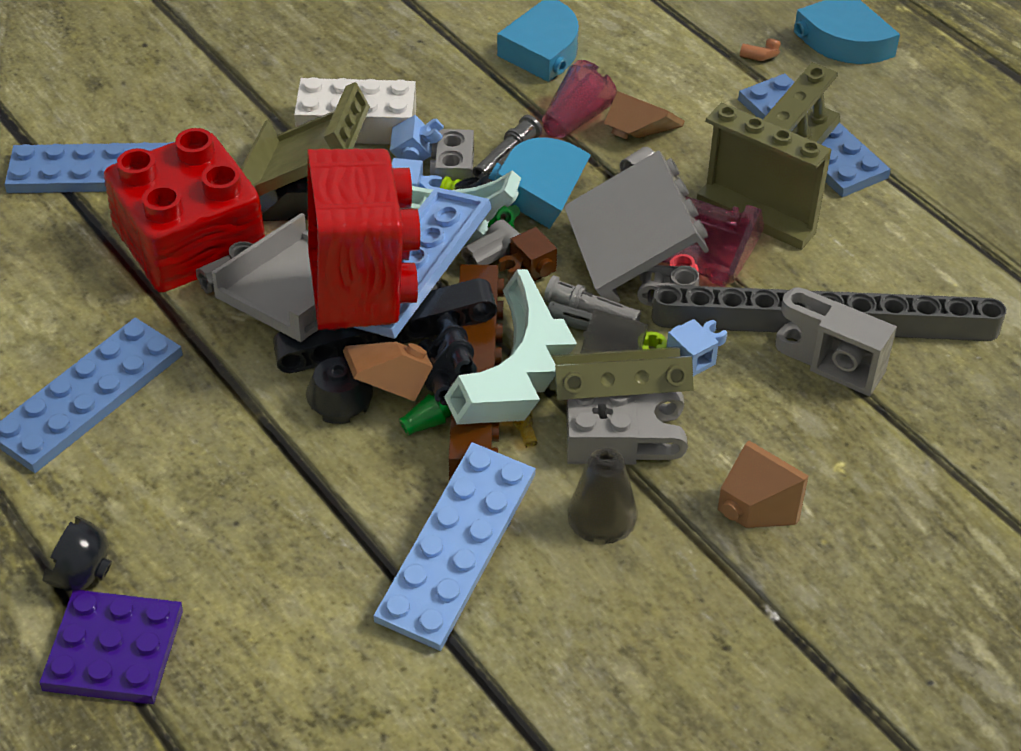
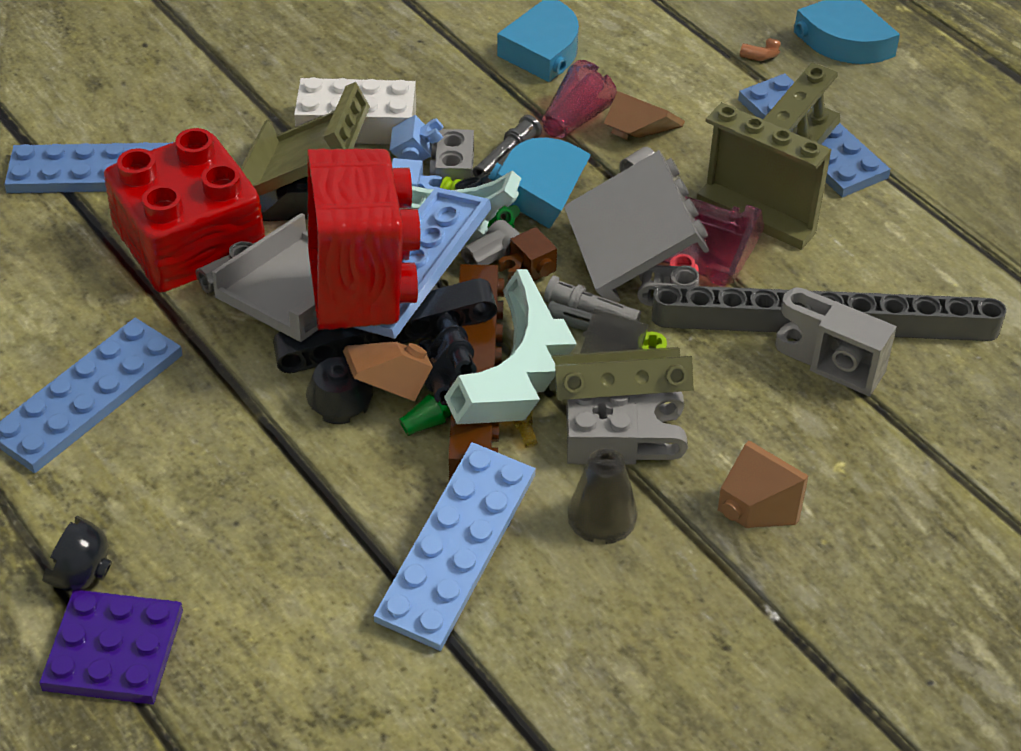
(697, 342): light blue brick -> none

